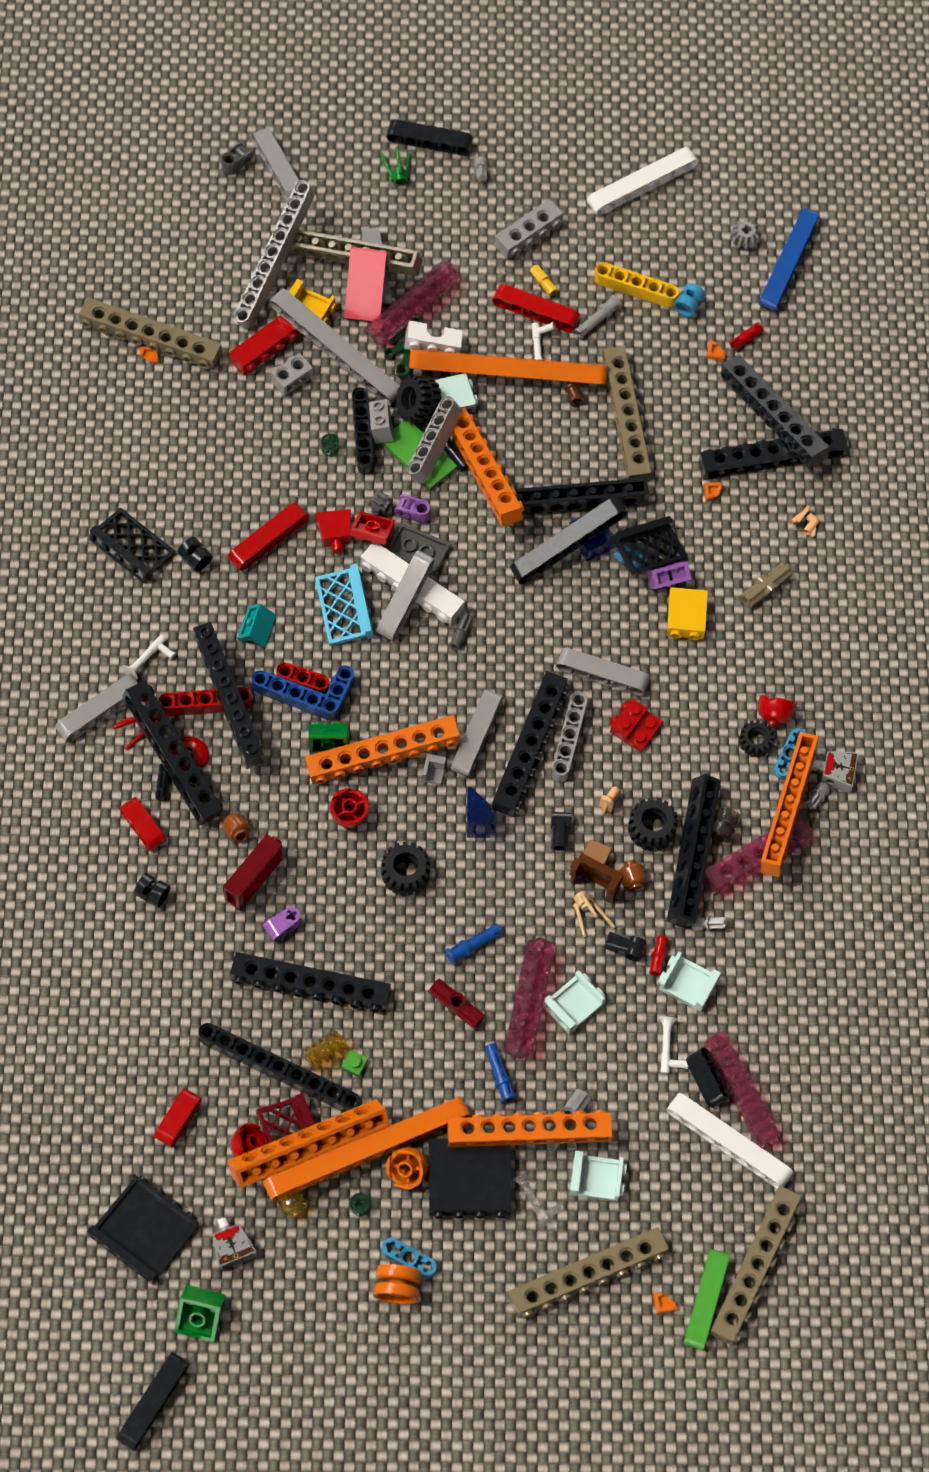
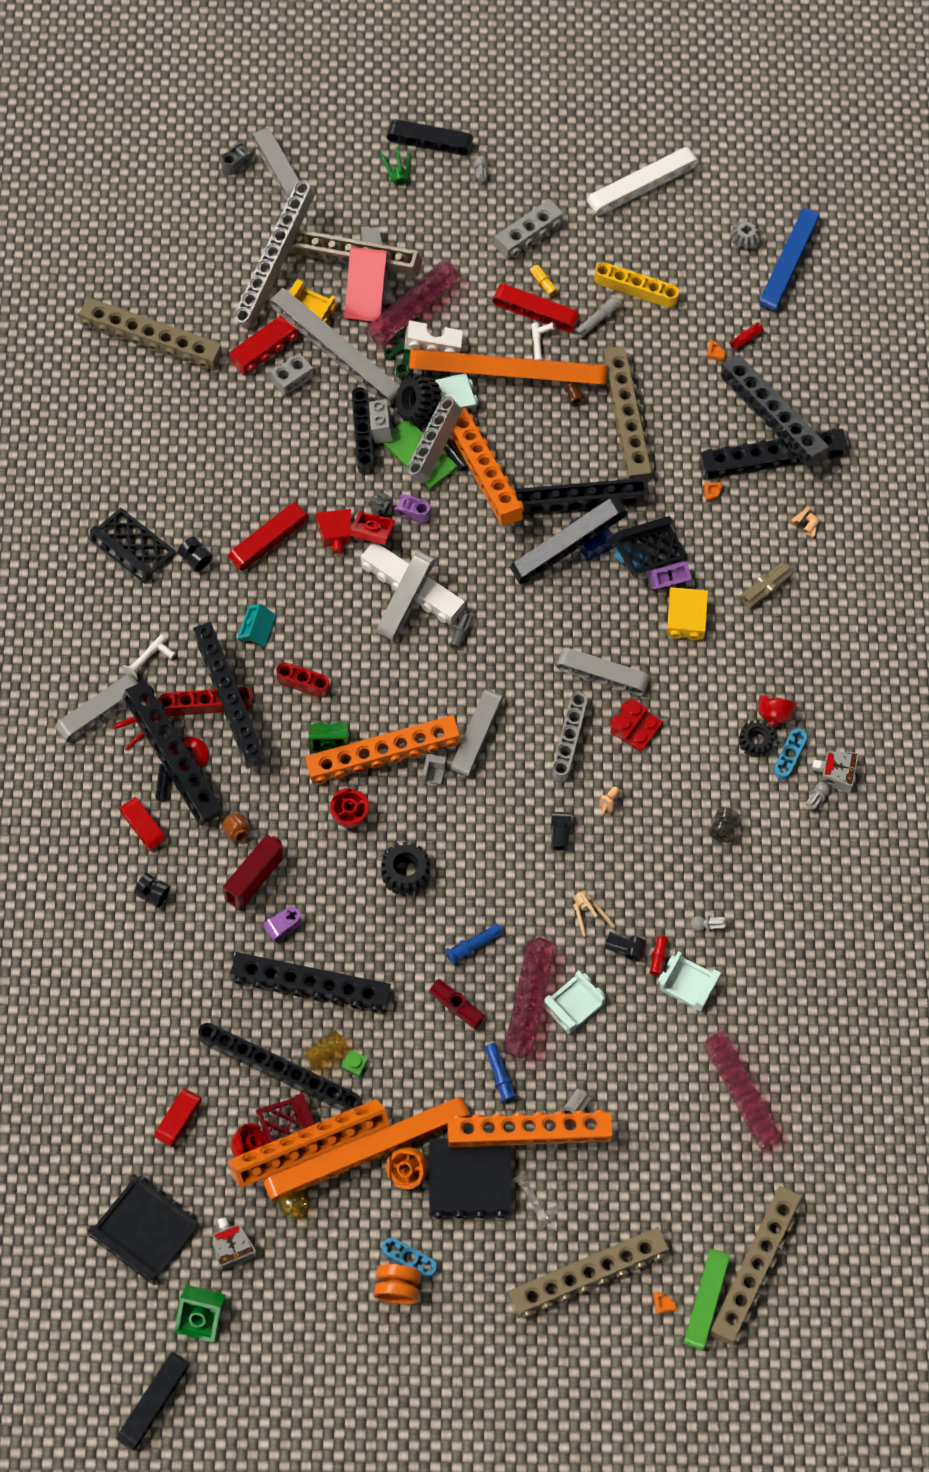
(149, 355): orange tile -> none
(307, 694): blue beam -> none
(326, 442): clear green wheel -> none
(360, 606): medium azure fence -> none
(362, 1208): clear green wheel -> none
(410, 540): dark grey tile -> none
(479, 816): clear blue slope -> none
(550, 684): black brick -> none
(597, 873): reddish brown panel -> none
(597, 1177): light aqua panel -> none
(598, 851): medium nougat panel -> none
(633, 875): dark orange head -> none
(653, 809): black tyre -> none
(666, 1063): white piece -> none
(689, 300): dark azure wheel -> none
(693, 851): black brick -> none
(708, 1077): black beam -> none
(721, 884): clear pink brick -> none
(729, 1141): white beam -> none
(789, 804): orange brick -> none

